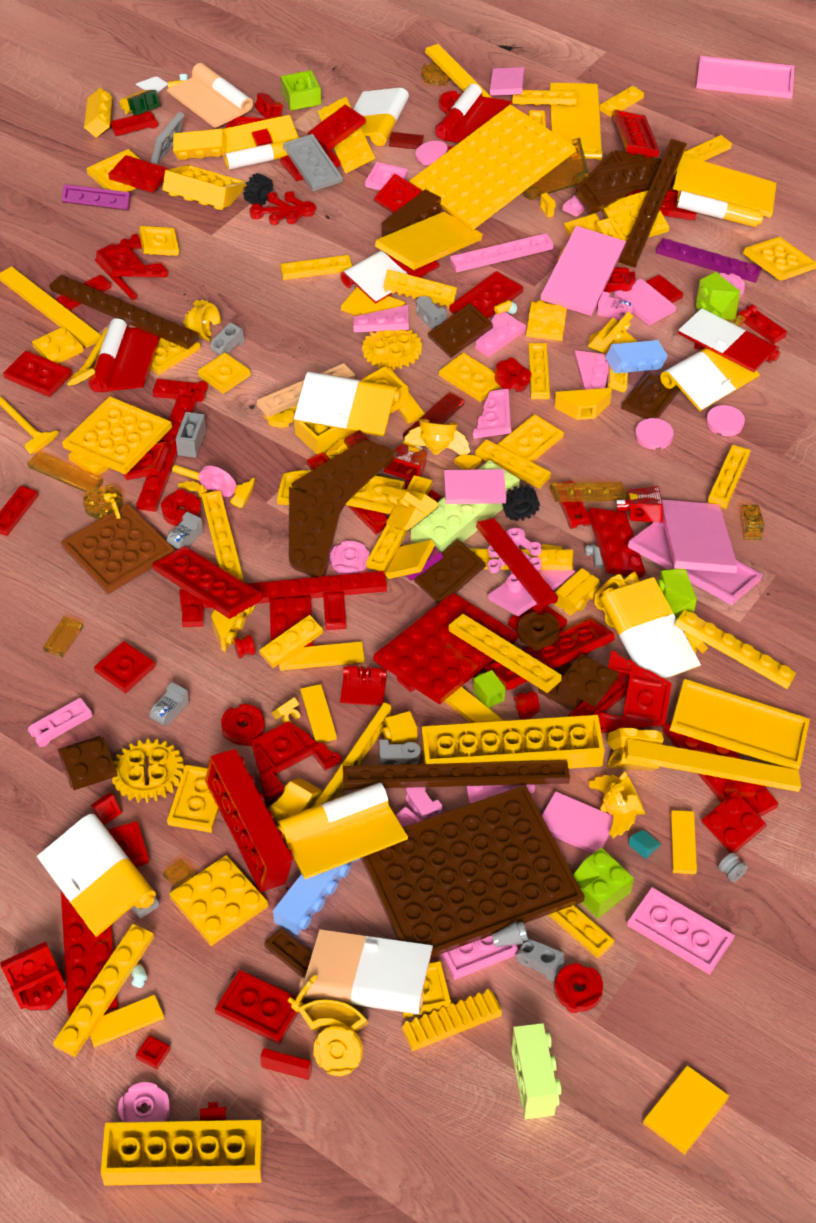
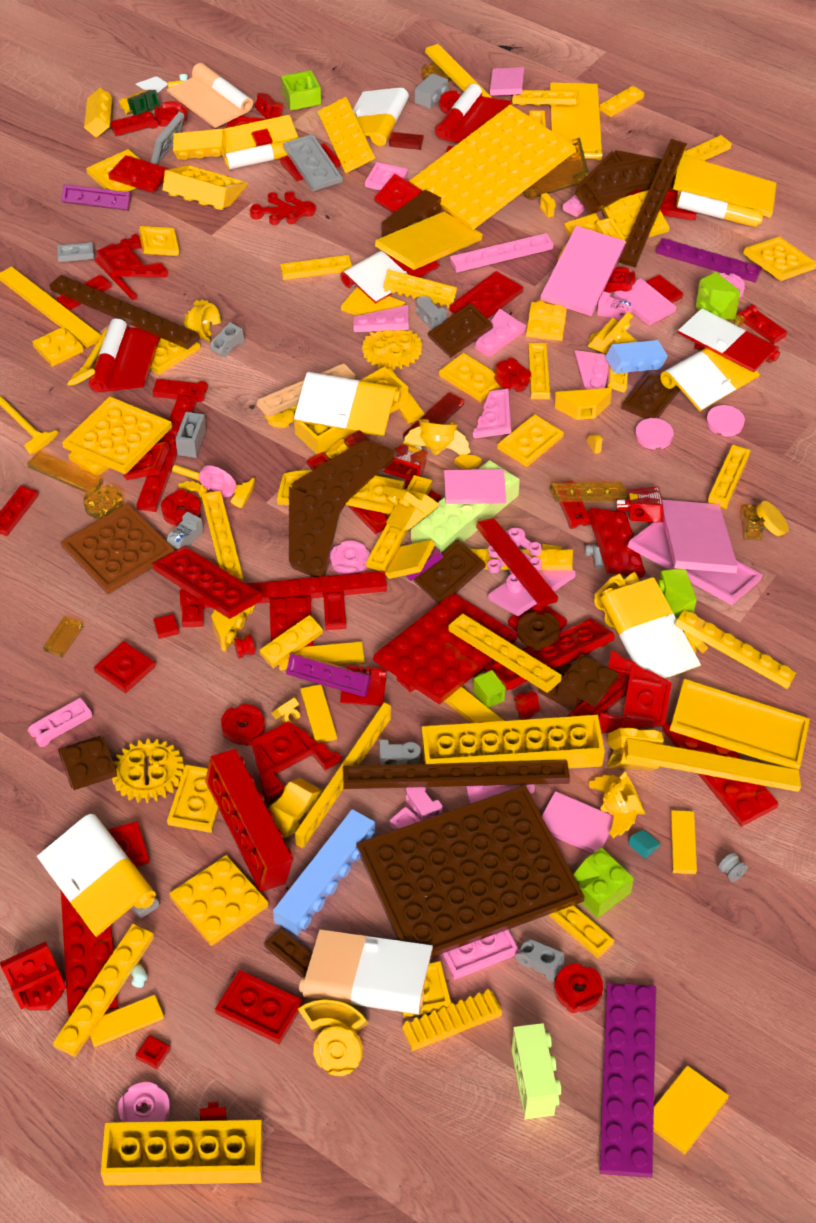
(37, 373): red plate -> none
(75, 252): none -> light grey plate
(106, 808): red tile -> none
(108, 497): yellow piece -> none
(163, 113): none -> red plate
(166, 626): none -> red tile
(170, 704): light grey leg -> none
(179, 873): clear yellow tile -> none
(224, 373): yellow plate -> none
(257, 189): black tyre -> none
(286, 1064): red tile -> none
(297, 1003): yellow piece -> none
(328, 674): none -> magenta tile
(337, 127): red plate -> none
(341, 830): yellow door -> none
(400, 729): yellow brick -> none
(430, 90): none -> light grey brick
(430, 152): bright pink tile -> none
(508, 306): yellow arm -> none
(510, 935): light grey cone -> none
(513, 464): yellow plate -> none
(529, 506): black tyre -> none
(577, 592): yellow brick -> none
(595, 443): none -> yellow tile
(628, 1081): none -> magenta plate
(636, 133): red plate -> none
(680, 930): bright pink plate -> none
(733, 823): red plate -> none
(745, 77): bright pink tile -> none
(773, 518): none -> yellow tile

